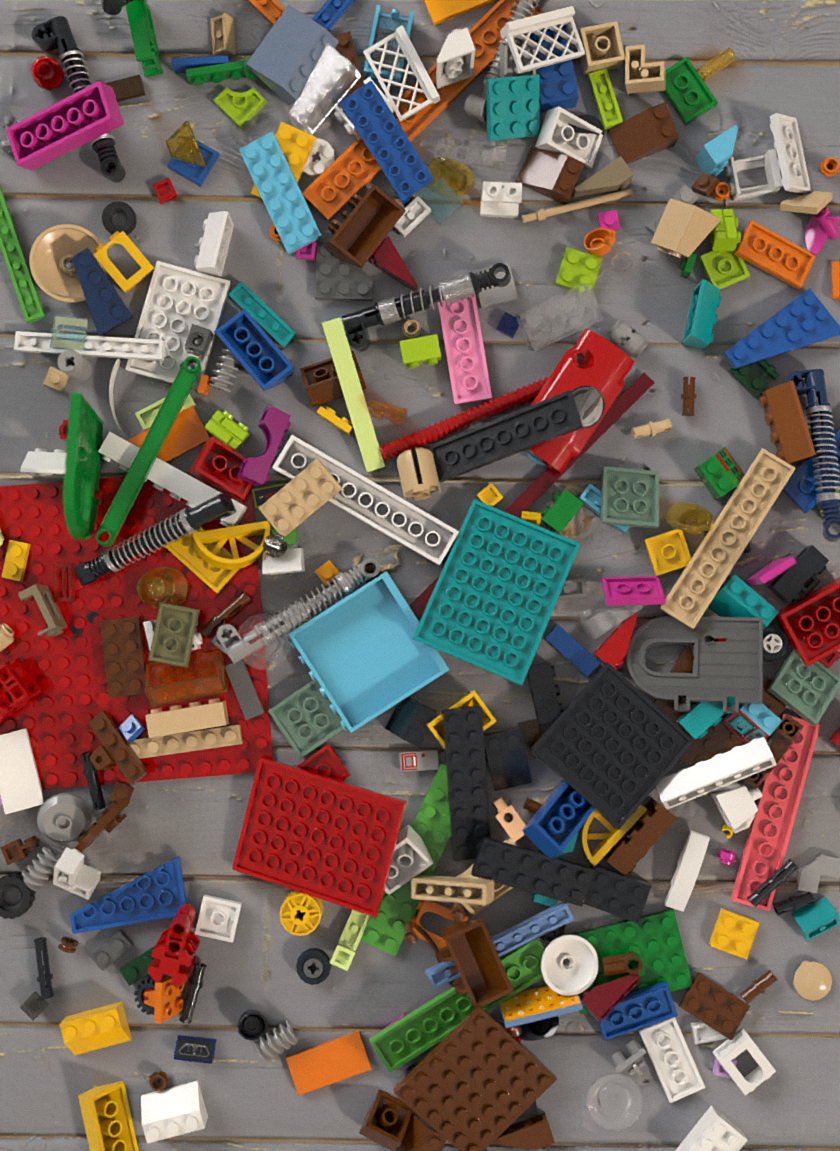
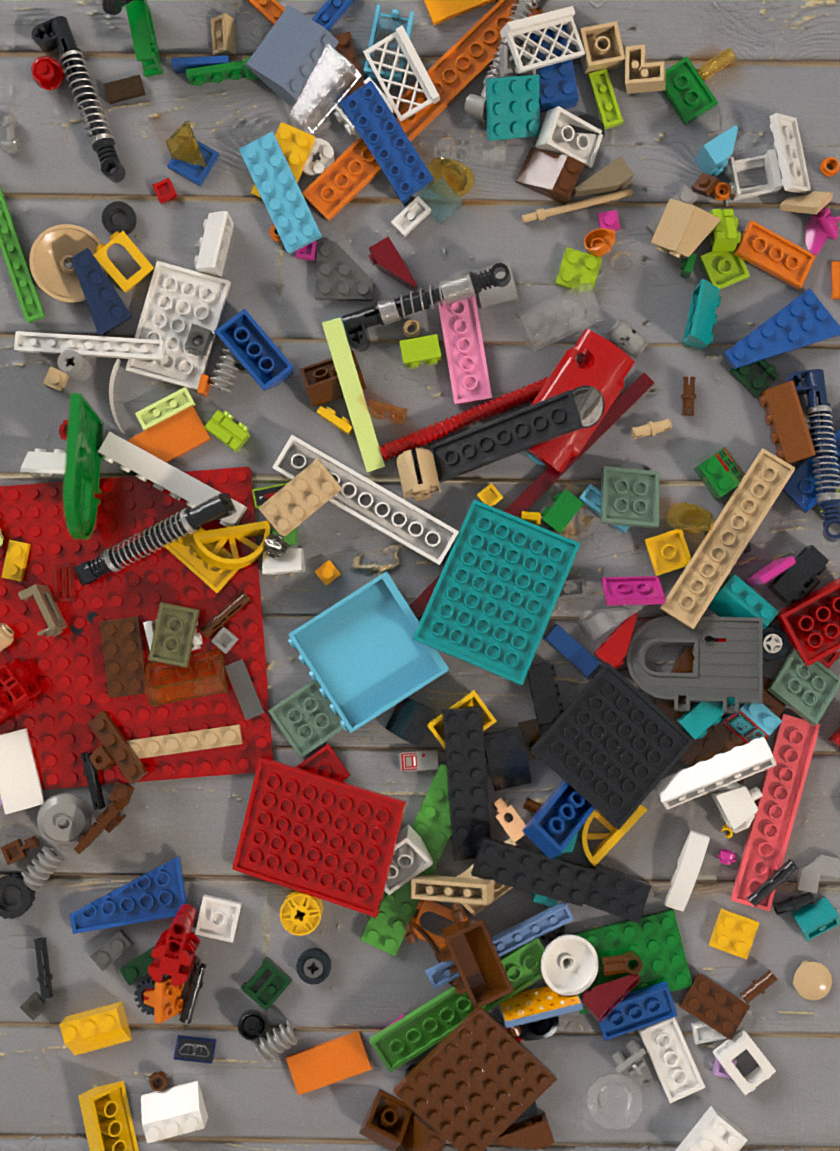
(65, 126): dark pink brick -> none
(68, 945): reddish brown bush -> none
(69, 332): clear light blue piece -> none
(74, 875): white brick -> none
(131, 728): plate -> none
(148, 451): green piece -> none
(163, 586): clear yellow hat -> none
(187, 719): tan brick -> none
(219, 467): red slope -> none
(240, 105): lime tile -> none
(262, 314): teal plate -> none
(265, 656): clear piece -> none
(272, 987): none -> dark green plate
(273, 424): magenta arch -> none
(296, 613): light grey piece -> none
(349, 939): yellowish green slope -> none
(364, 226): reddish brown piece -> none
(455, 58): white slope -> none
(500, 201): white panel -> none
(508, 325): clear blue plate -> none
(640, 837): reddish brown wedge -> none
(644, 134): reddish brown slope -> none
(779, 744): reddish brown slope -> none

